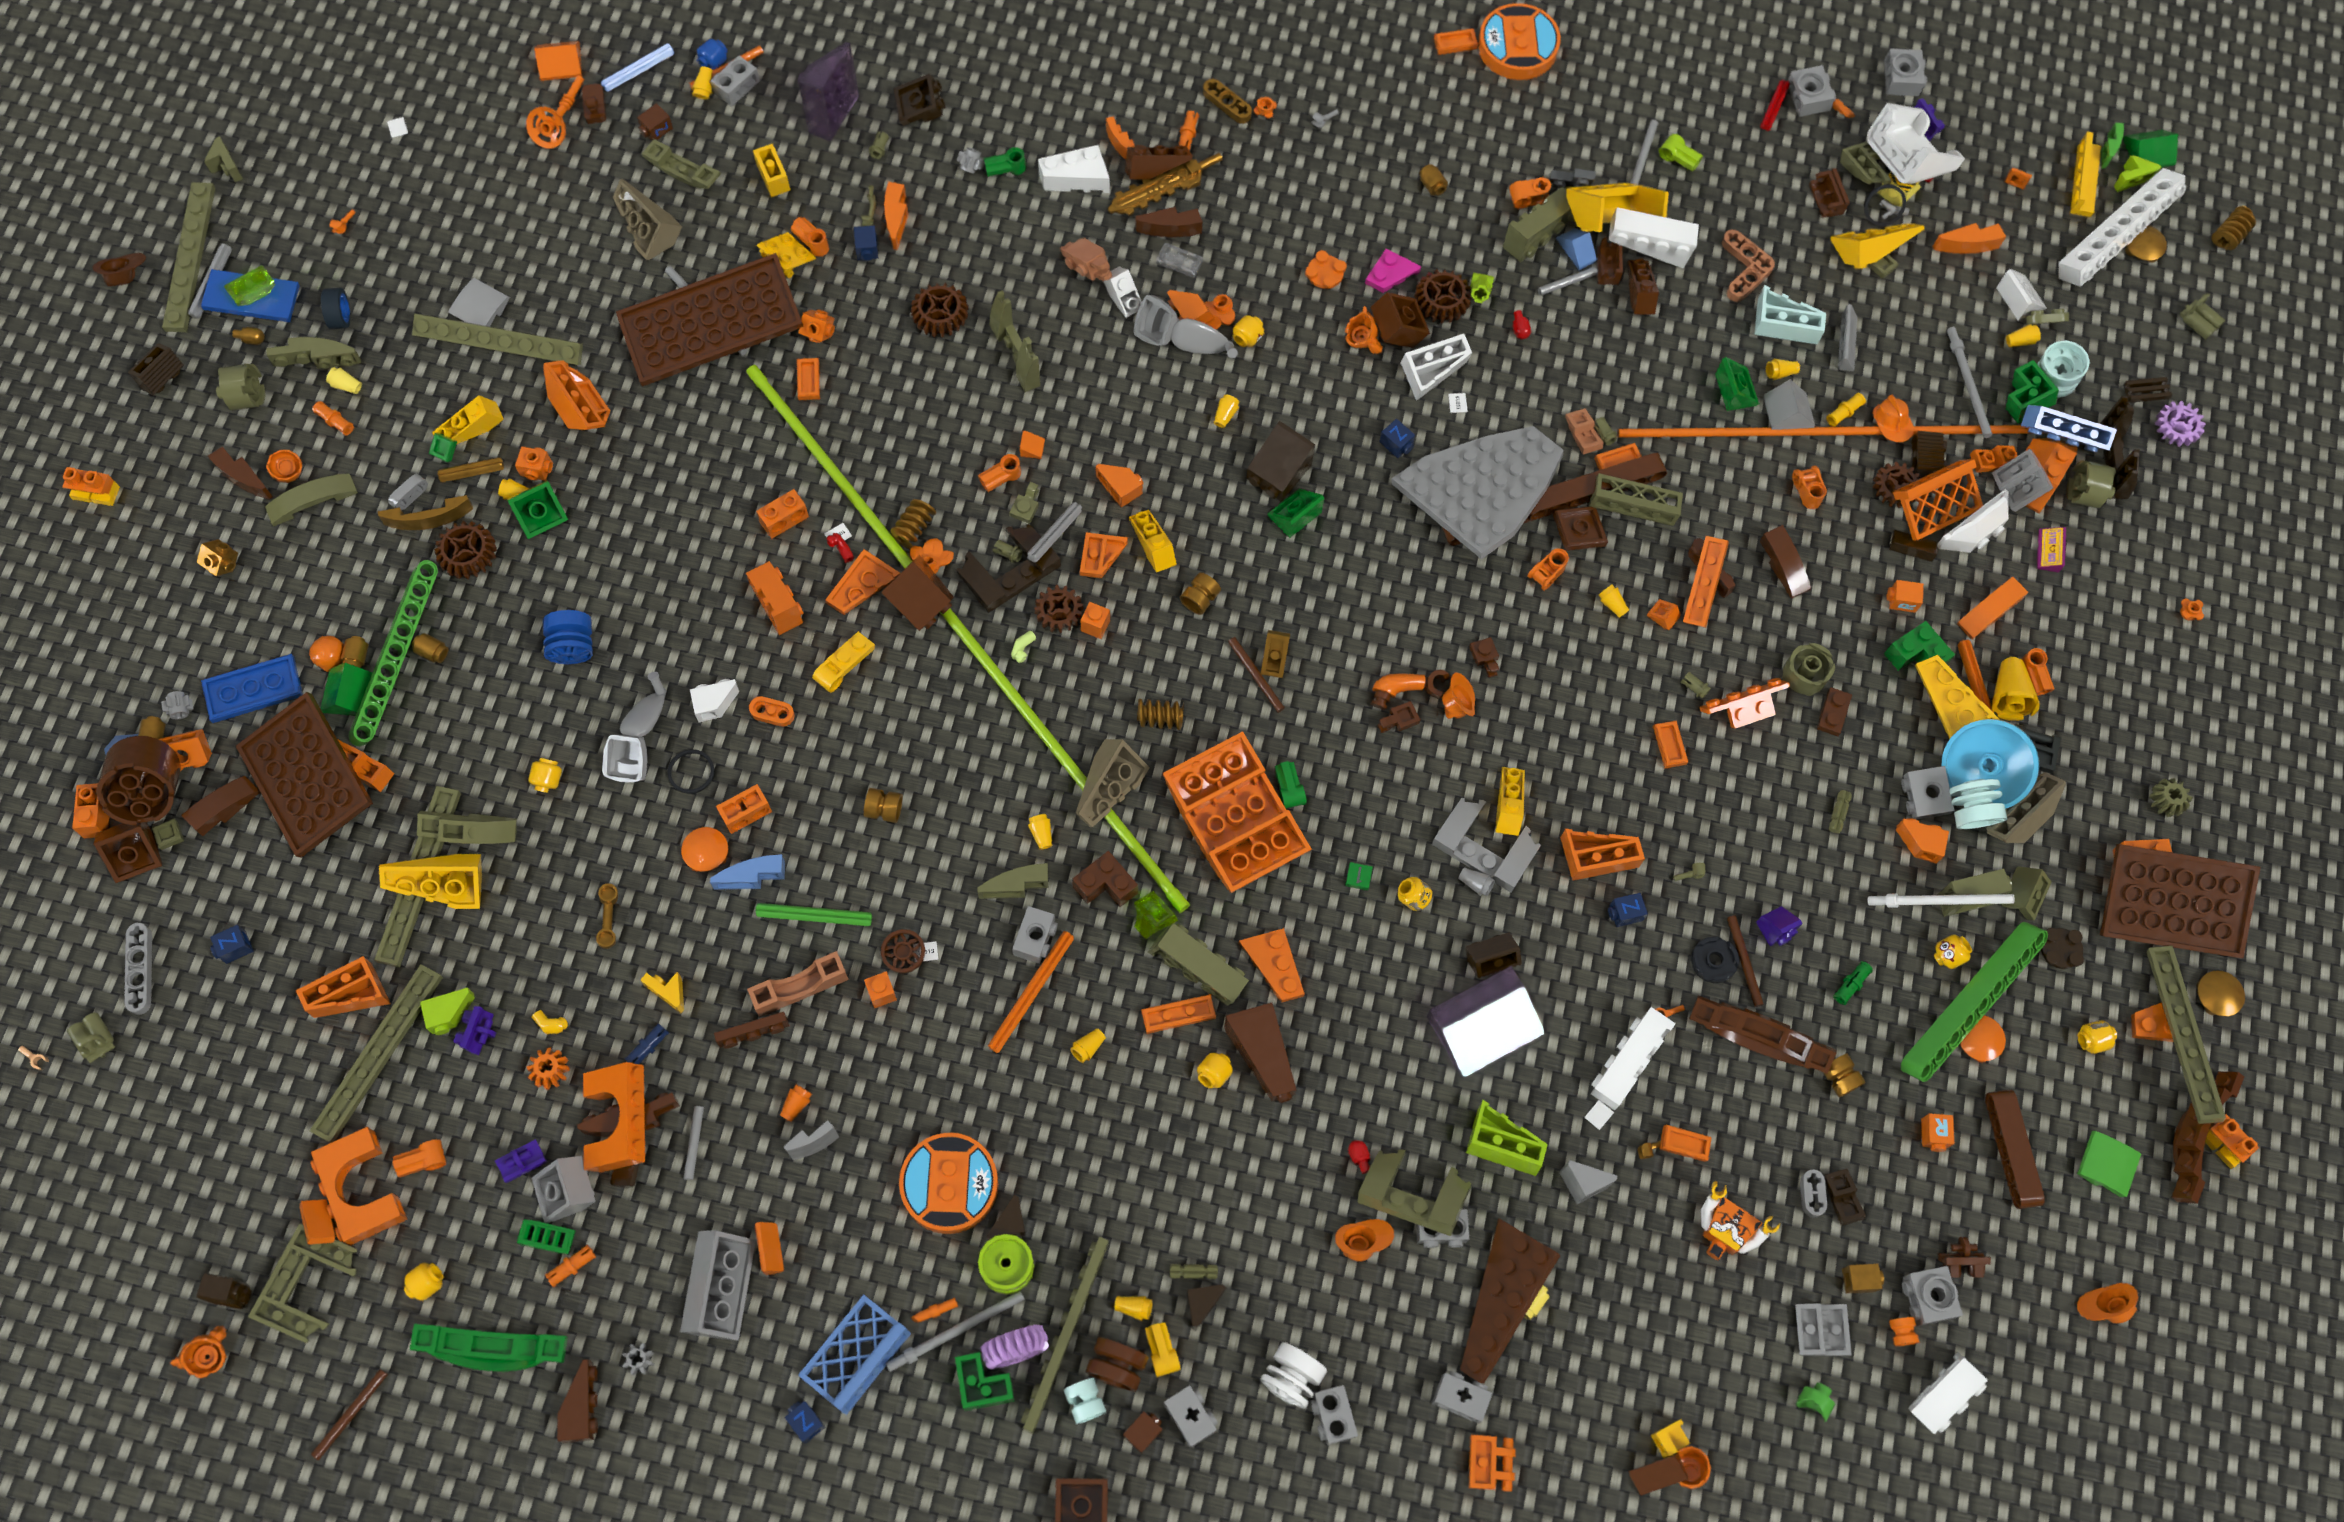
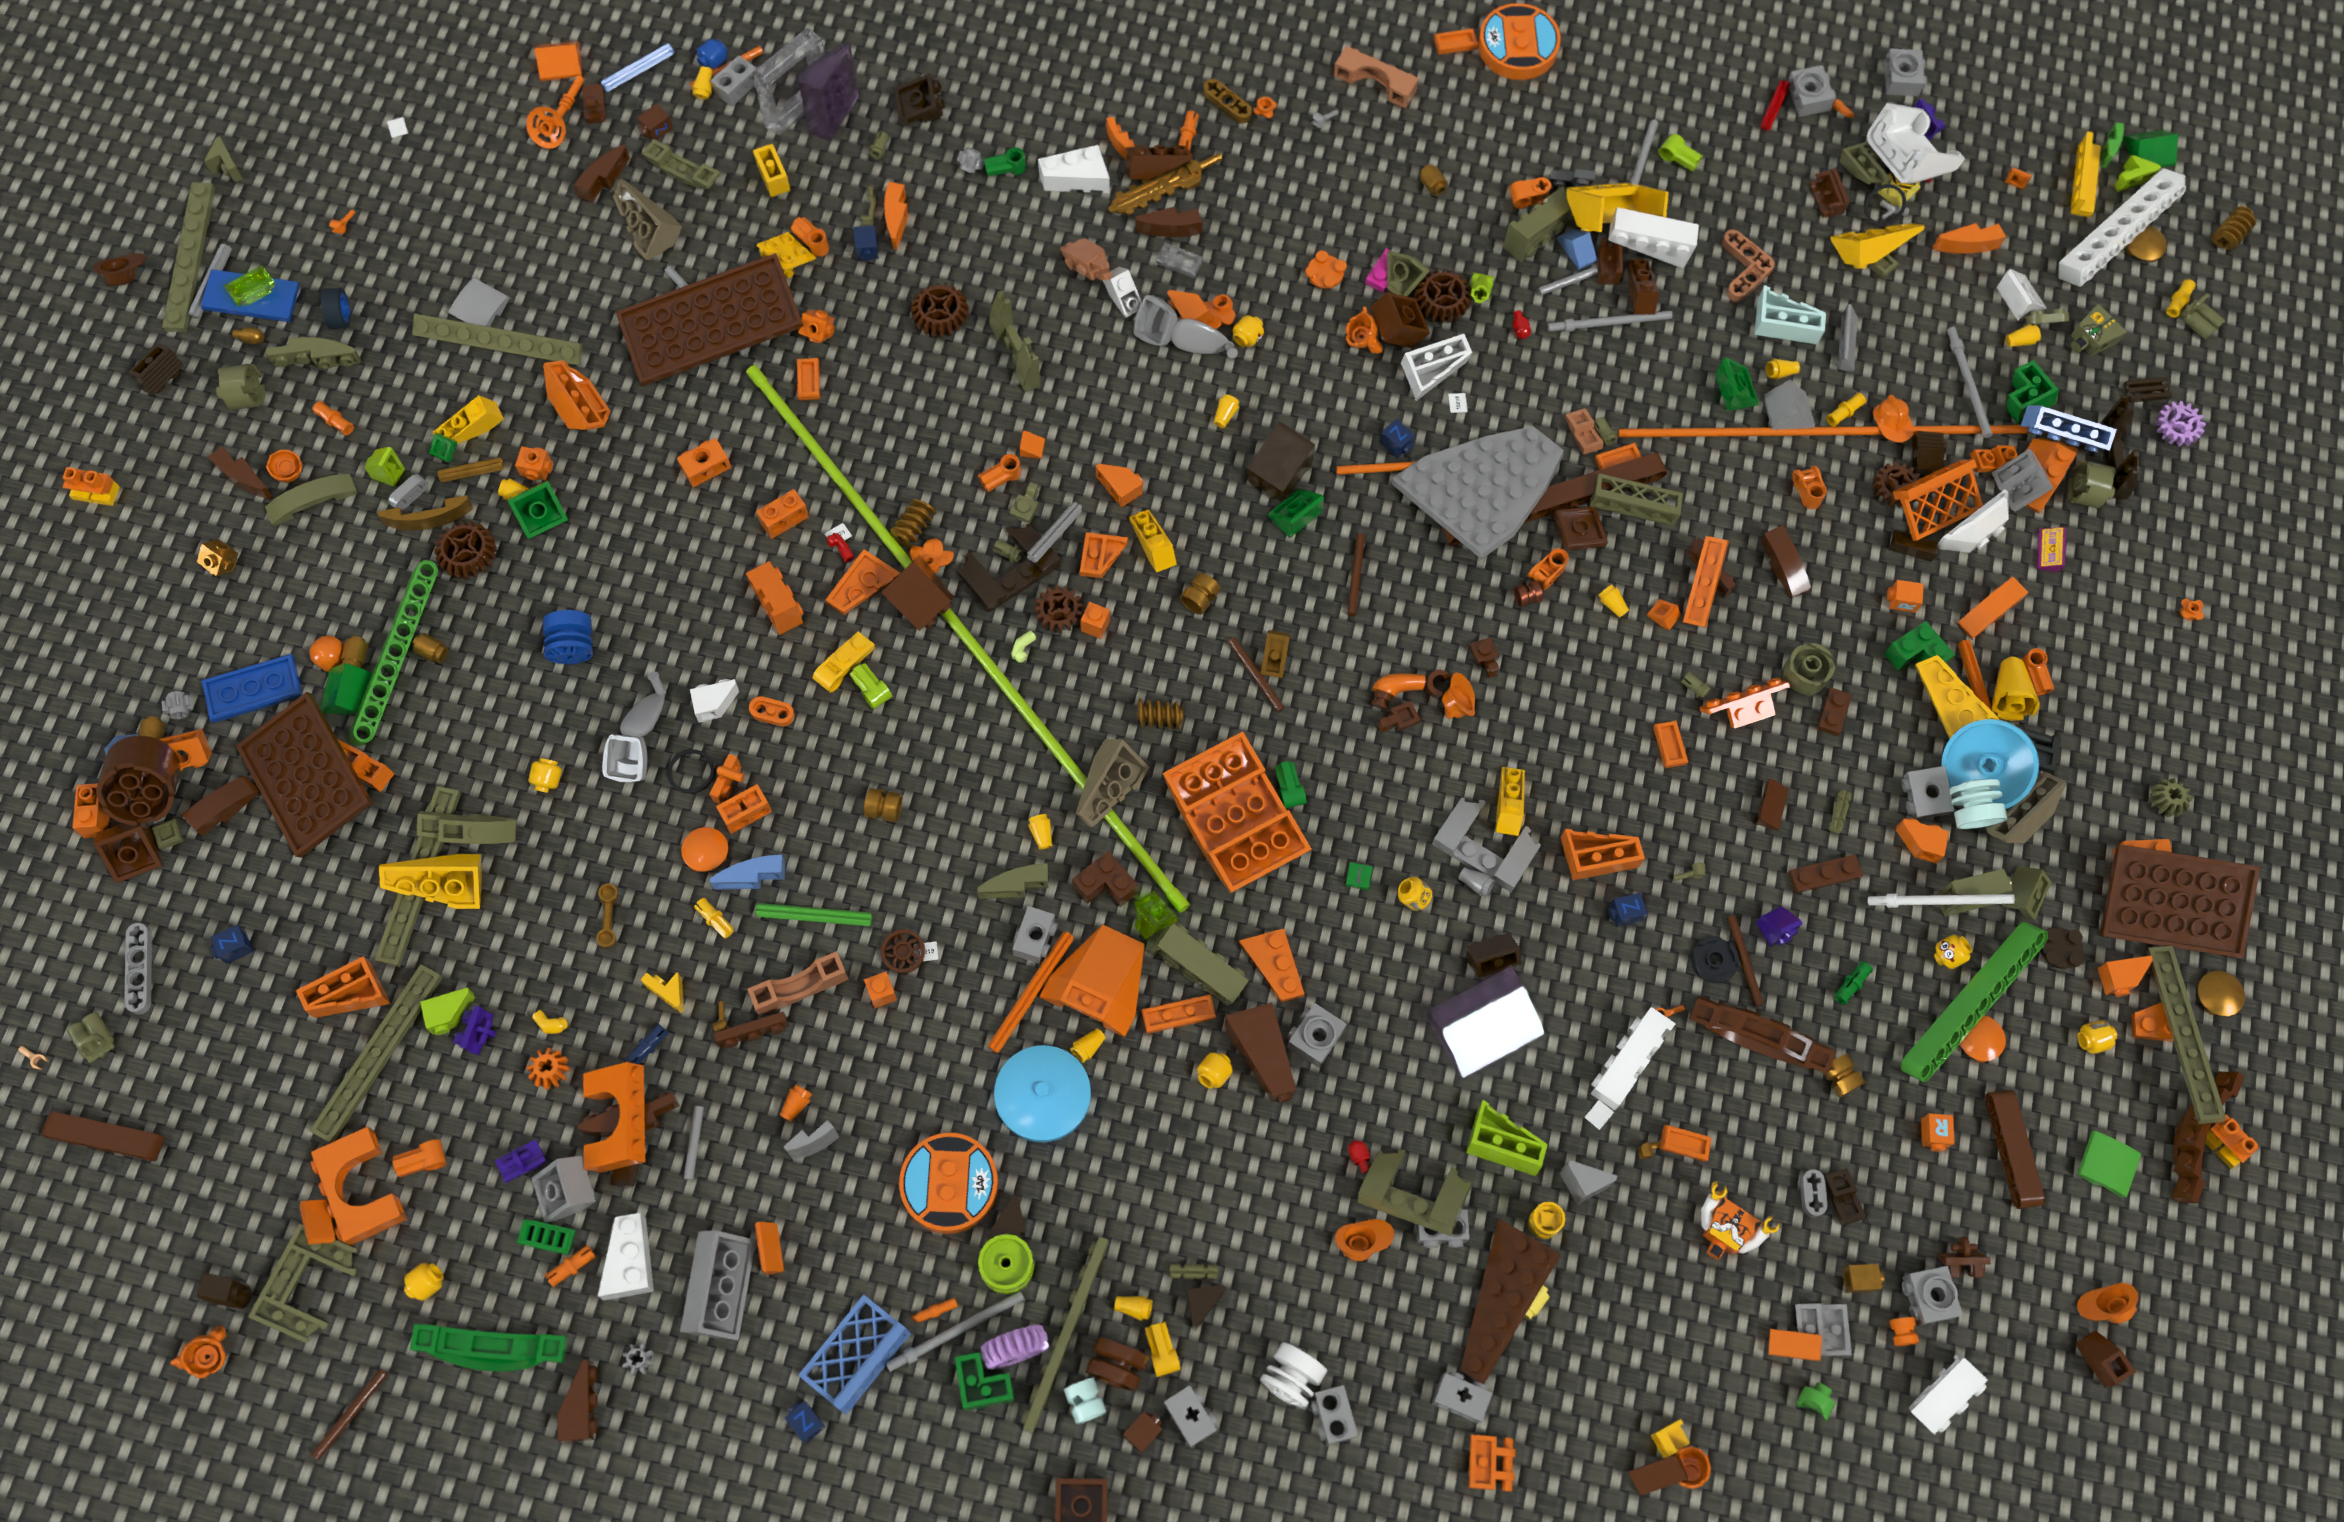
(102, 1136): none -> reddish brown beam
(342, 380): light yellow cone -> none
(385, 466): none -> lime slope
(602, 173): none -> reddish brown slope
(627, 1260): none -> white wedge
(697, 472): none -> orange brick
(714, 918): none -> yellow axle
(722, 1024): none -> pearl gold hand
(726, 774): none -> orange plate
(803, 45): none -> clear window
(873, 690): none -> lime piece
(1042, 1093): none -> medium azure dish
(1100, 979): none -> orange wedge
(1313, 1021): none -> light grey brick
(1354, 65): none -> nougat arch
(1356, 573): none -> reddish brown bar
(1372, 468): none -> orange bar
(1403, 273): none -> olive slope
(1528, 594): none -> copper wheel
(1546, 1220): none -> yellow wheel
(1569, 325): none -> light grey bar
(1772, 805): none -> reddish brown slope
(1795, 1345): none -> orange tile
(1825, 874): none -> reddish brown plate
(2065, 365): light aqua wheel -> none
(2097, 332): none -> olive torso
(2105, 1359): none -> reddish brown slope
(2123, 975): none -> orange slope
(2180, 298): none -> yellow pin

